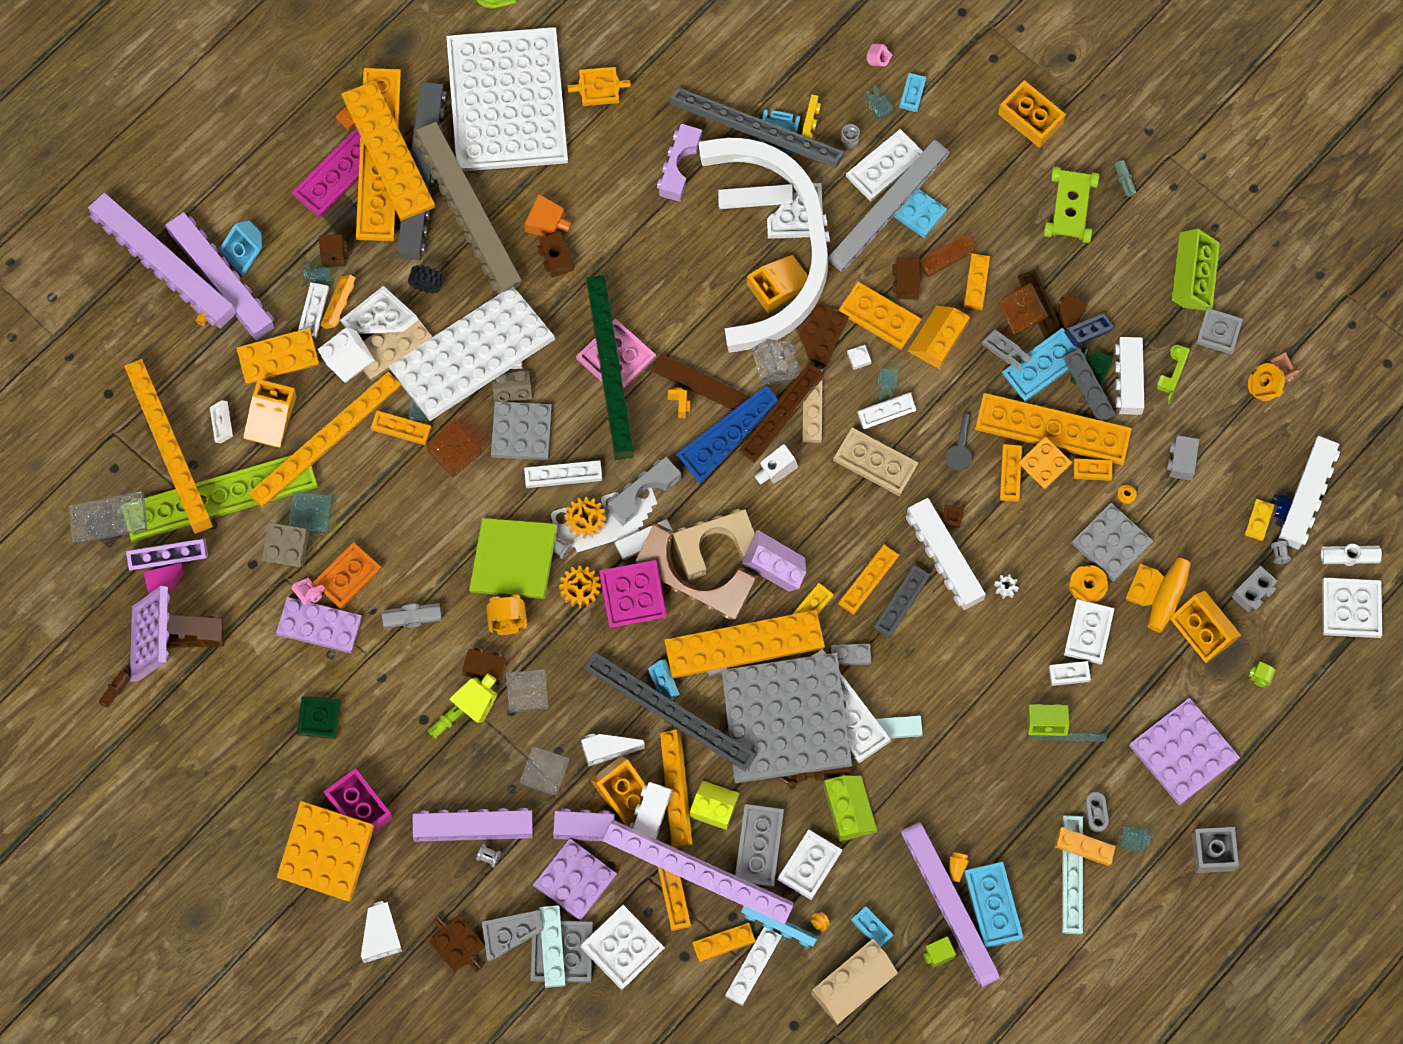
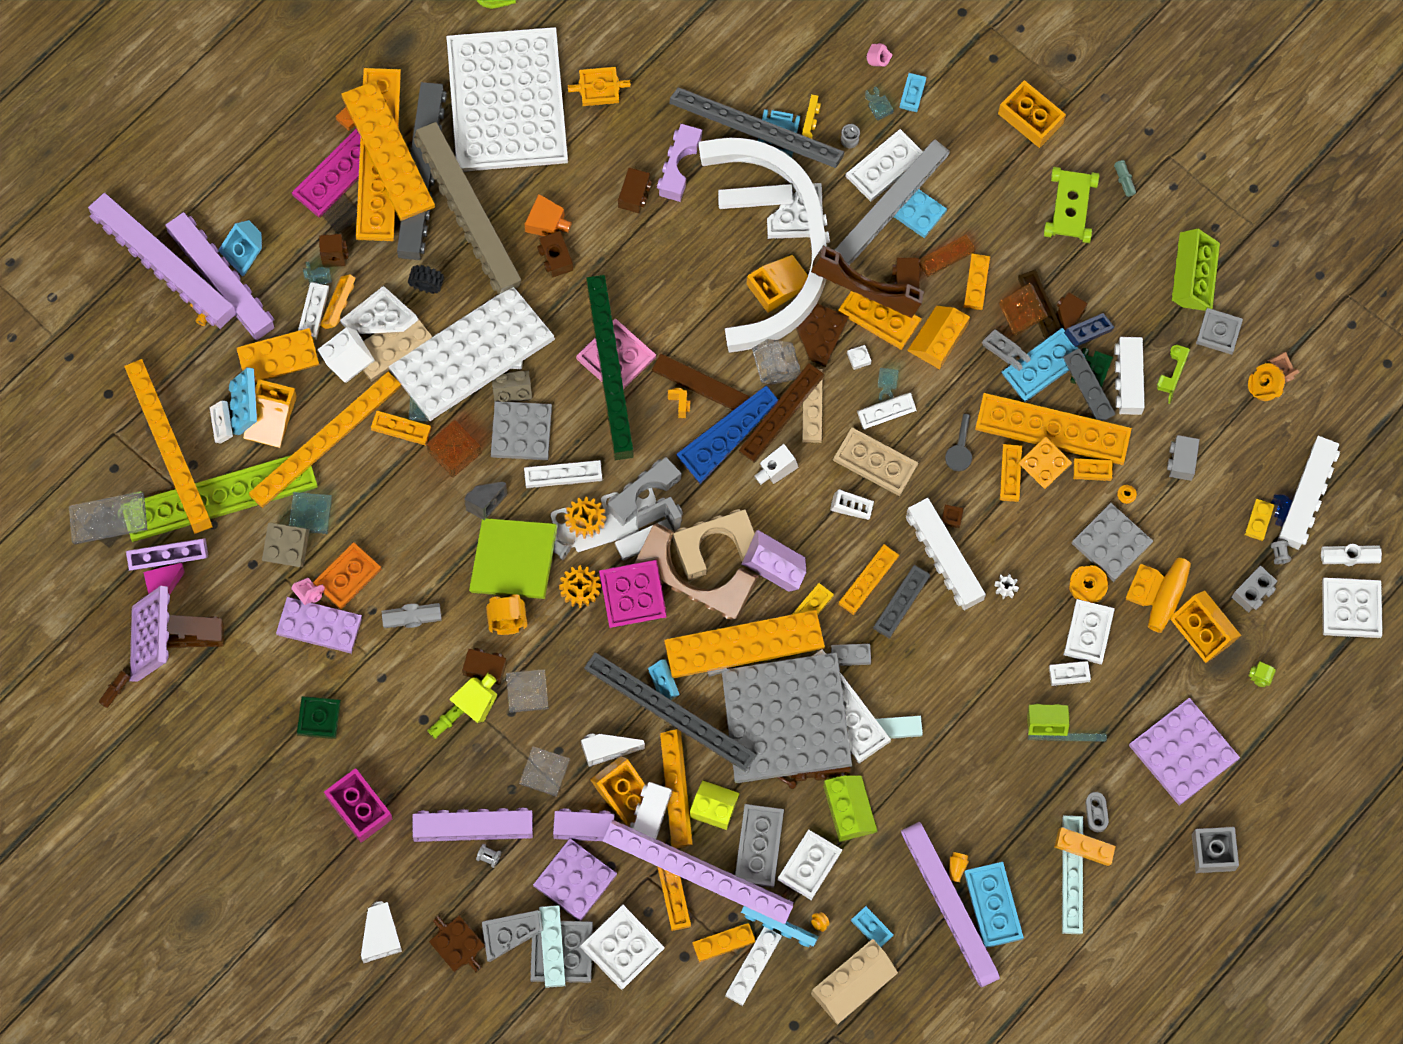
(243, 401): none -> medium azure plate
(325, 851): light orange plate -> none
(485, 499): none -> flat silver slope
(634, 190): none -> reddish brown brick
(661, 508): none -> light grey bracket
(836, 507): none -> white slope
(899, 297): none -> reddish brown arch
(939, 952): lime brick -> none
(1135, 839): clear light blue bracket -> none

